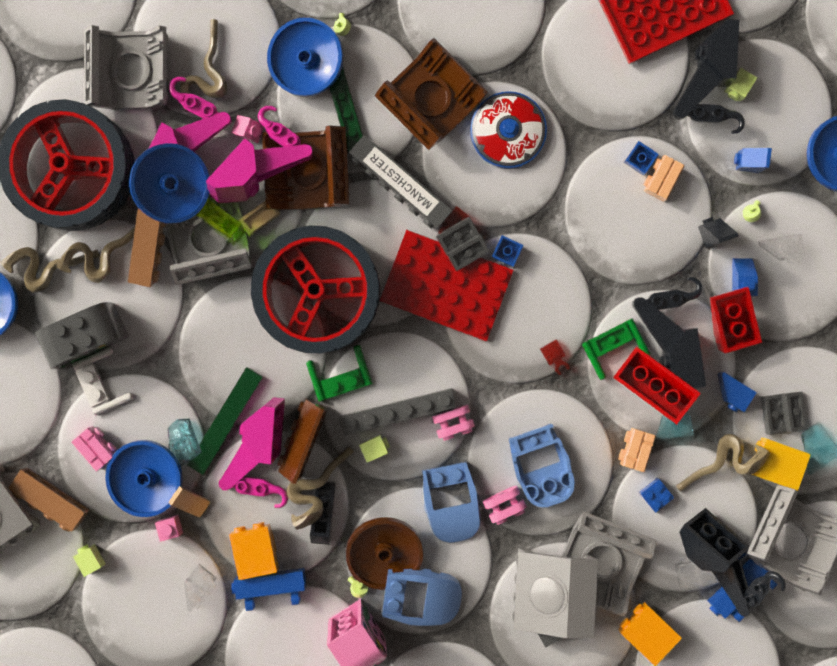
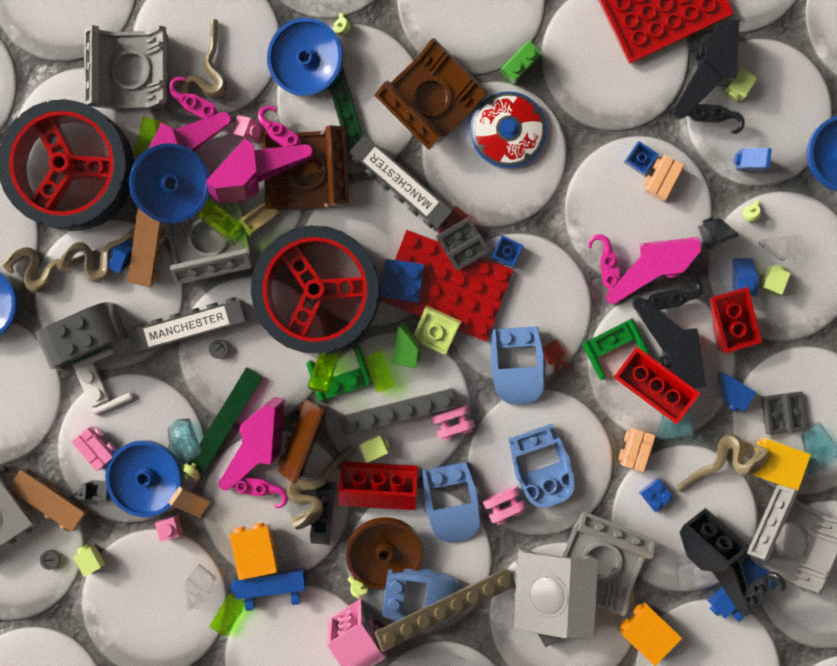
(50, 559): none -> dark grey tile
(92, 491): none -> black slope
(121, 256): none -> blue piece
(146, 134): none -> clear neon green plate
(187, 326): none -> brick
(190, 471): none -> yellowish green piece
(218, 349): none -> dark grey tile
(227, 614): none -> clear neon green plate
(323, 372): none -> clear neon green plate
(377, 485): none -> red slope
(379, 371): none -> clear neon green plate
(401, 280): none -> blue plate
(406, 348): none -> bright green slope
(436, 330): none -> yellowish green tile
(443, 609): none -> dark tan plate
(518, 384): none -> medium blue slope
(520, 62): none -> bright green brick
(656, 259): none -> dark pink slope
(775, 279): none -> yellowish green brick

